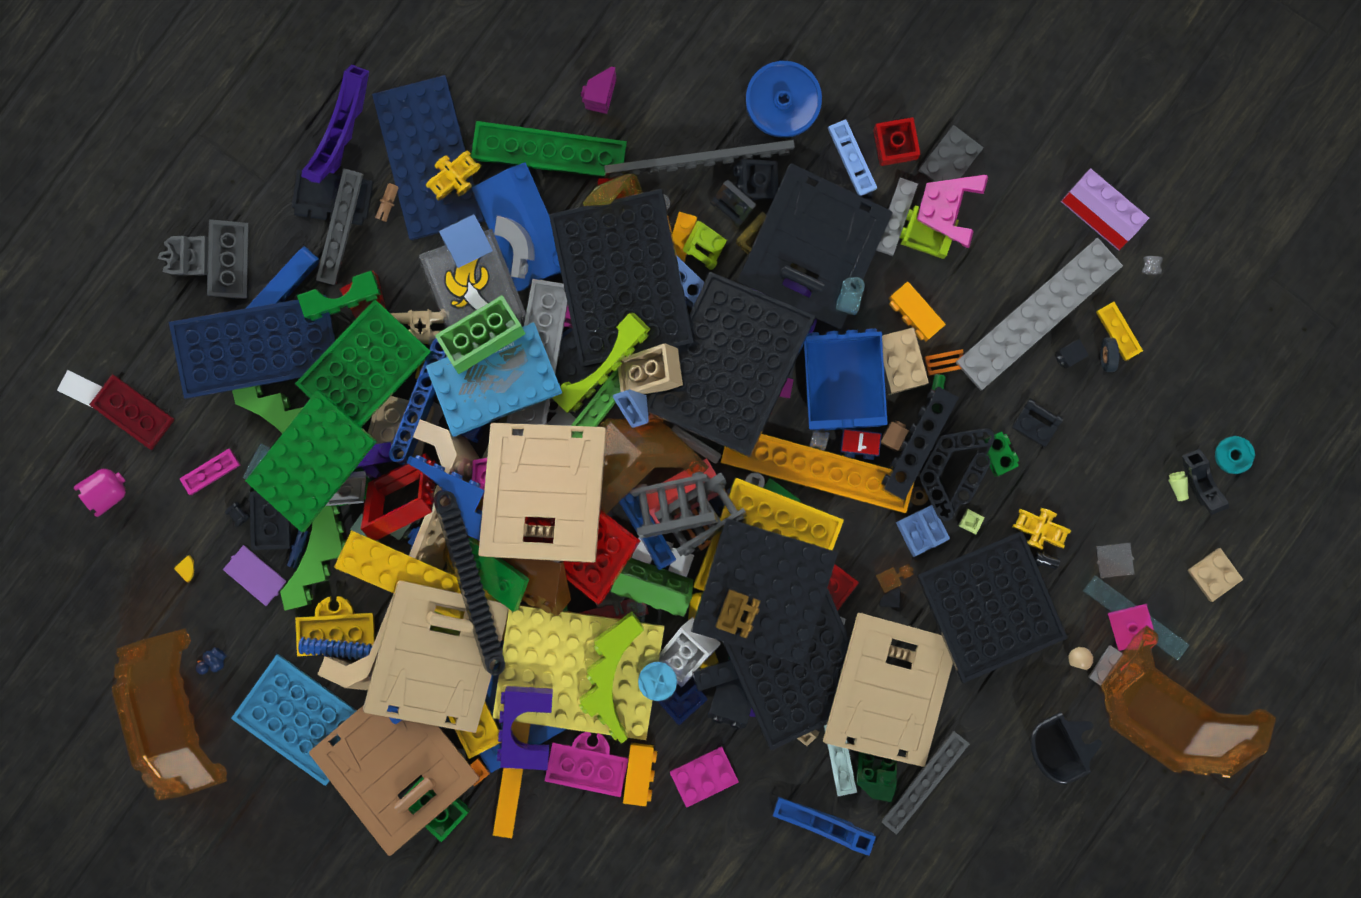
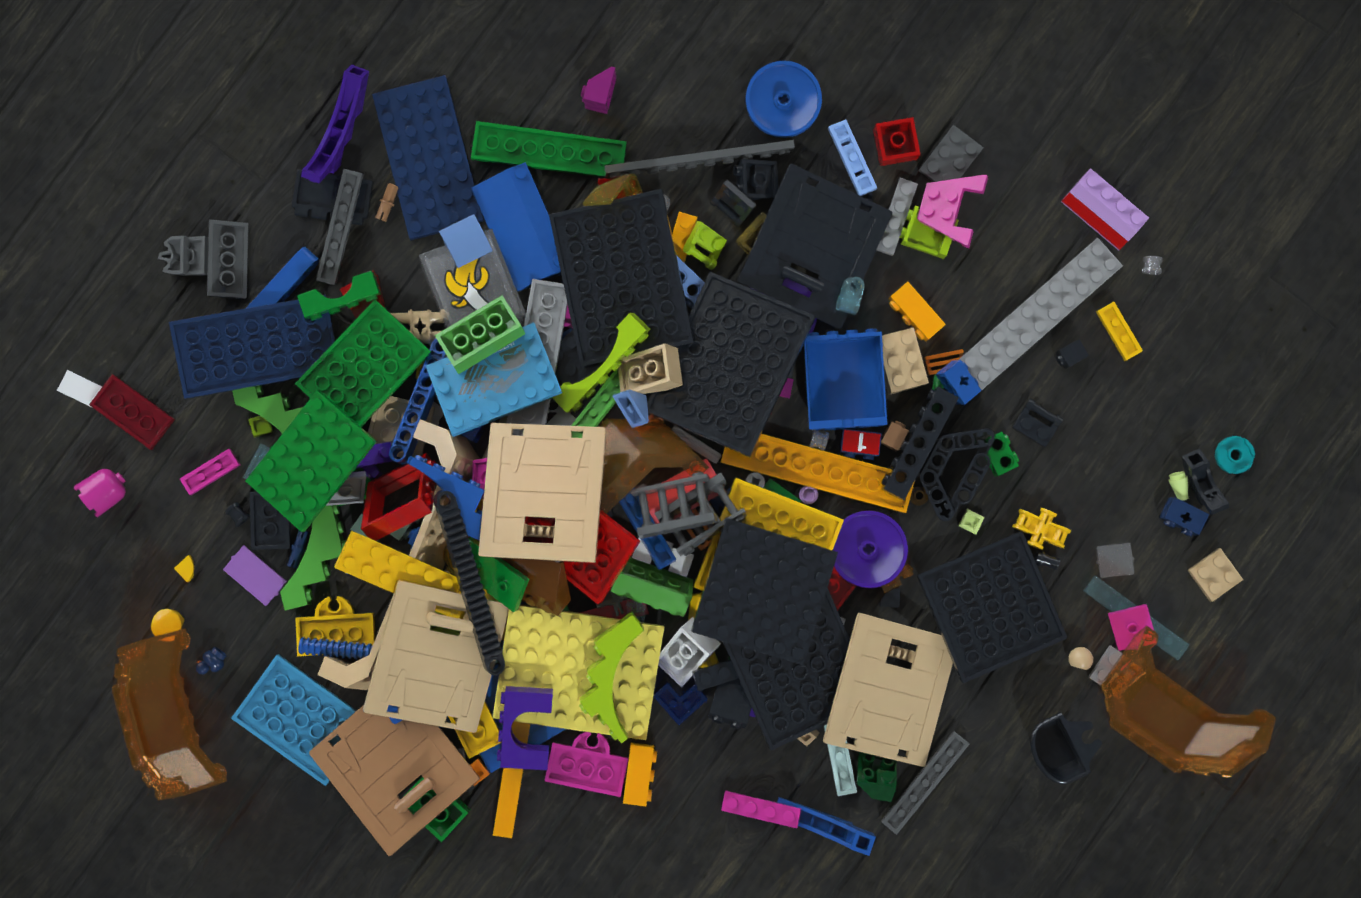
(166, 622): none -> yellow hair
(260, 426): none -> lime tile
(458, 171): yellow axle -> none
(520, 241): light grey arch -> none
(657, 681): medium azure tile -> none
(704, 776): dark pink plate -> none
(732, 612): pearl gold plate -> none
(761, 809): none -> dark pink plate
(808, 495): none -> lavender plate
(870, 549): none -> dark purple dish
(922, 530): medium blue slope -> none
(959, 381): none -> blue brick
(1109, 354): black bush -> none
(1194, 517): none -> dark blue brick

